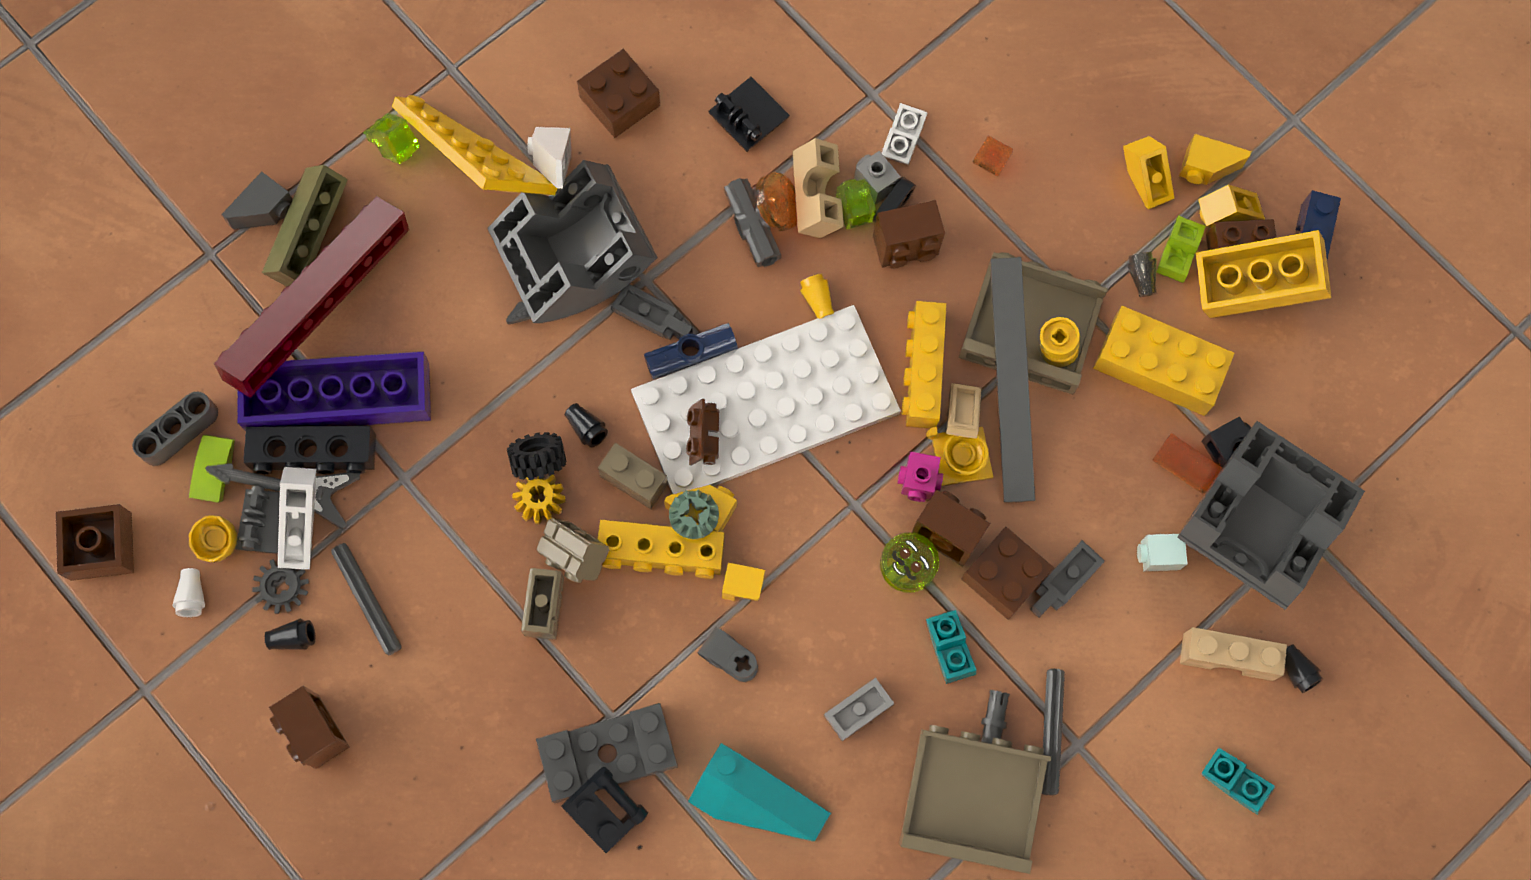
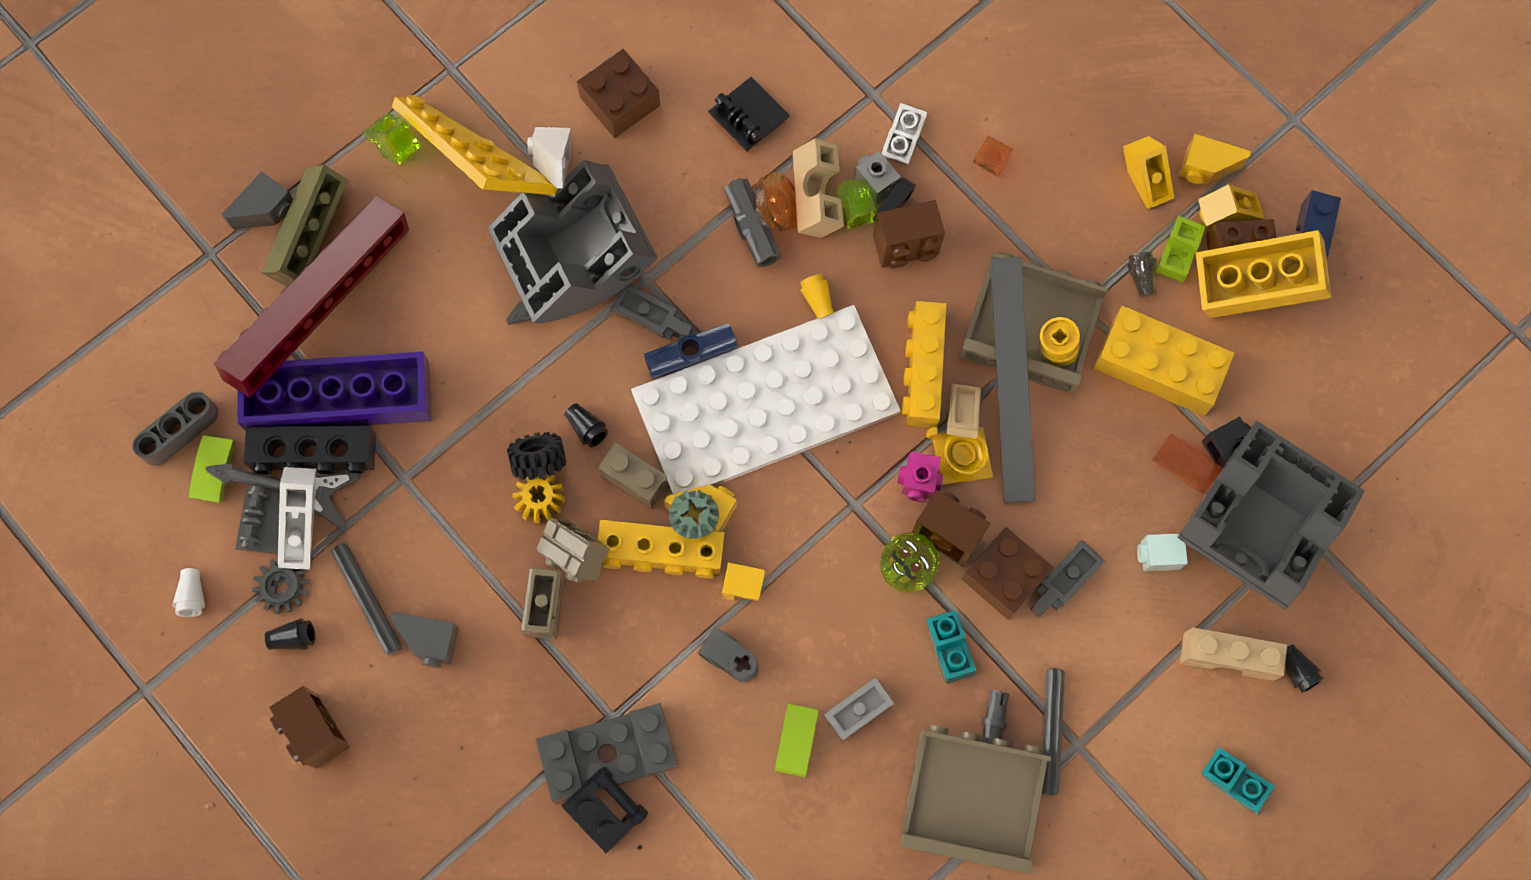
(94, 542): reddish brown brick -> none
(213, 538): yellow hair -> none
(427, 638): none -> dark grey slope
(702, 419): reddish brown hinge -> none
(750, 796): teal wedge -> none
(796, 740): none -> lime slope

